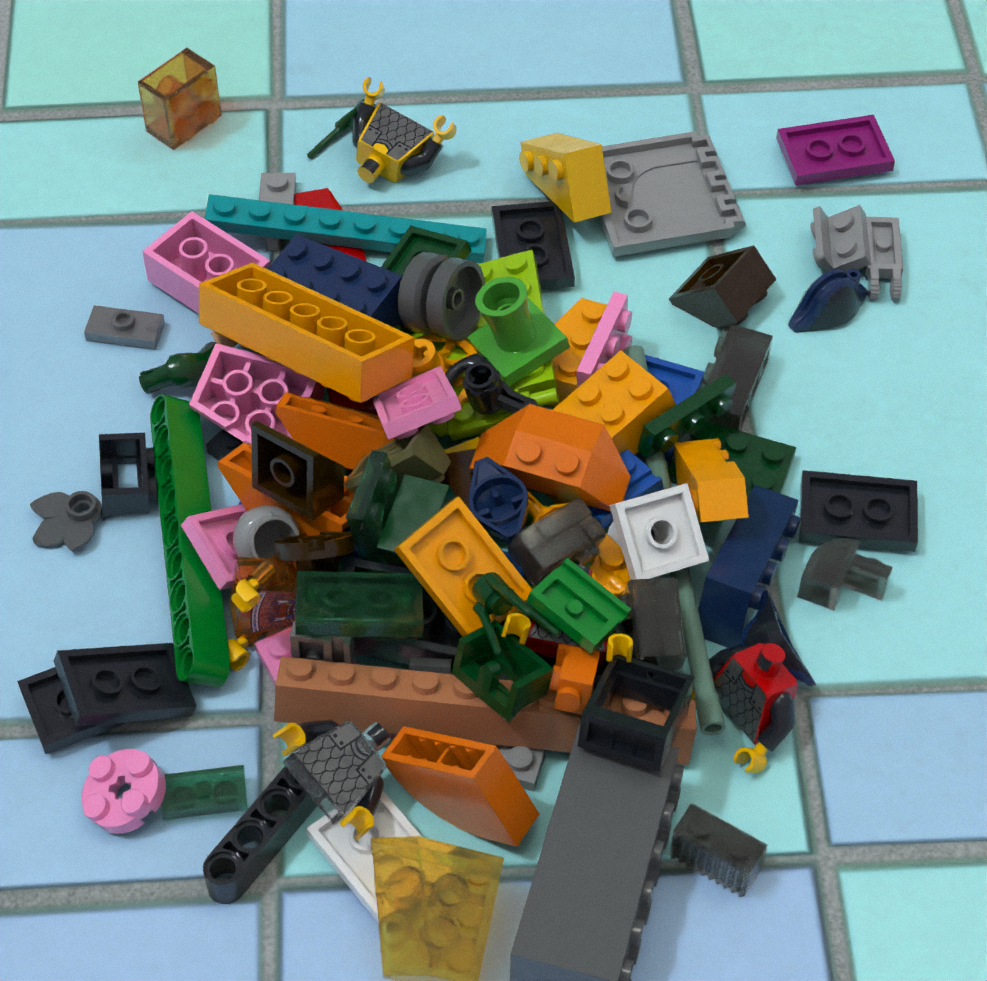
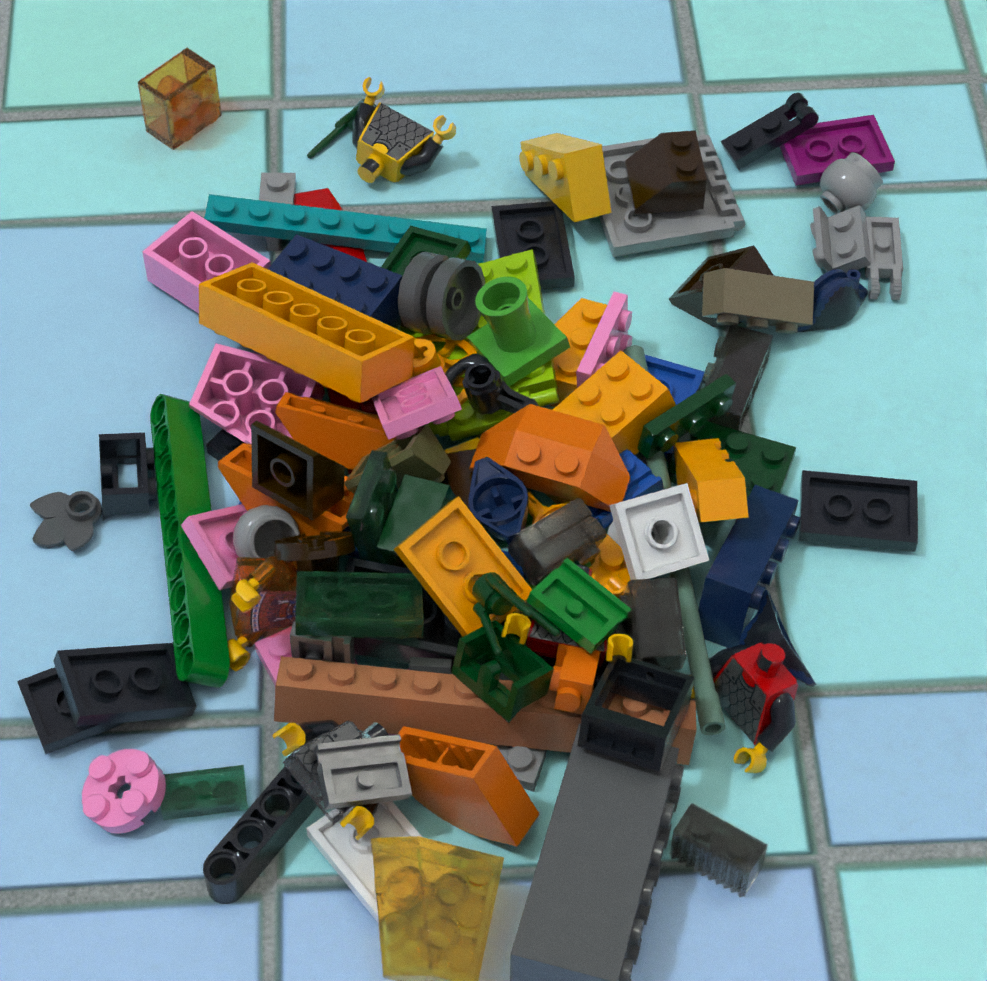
(124, 327): flat silver plate -> none
(181, 368): dark green arm -> none
(362, 771): none -> flat silver plate
(667, 174): none -> dark brown slope
(757, 300): none -> dark tan brick
(770, 131): none -> black plate
(837, 567): clear smoke brick -> none
(849, 183): none -> light grey piece

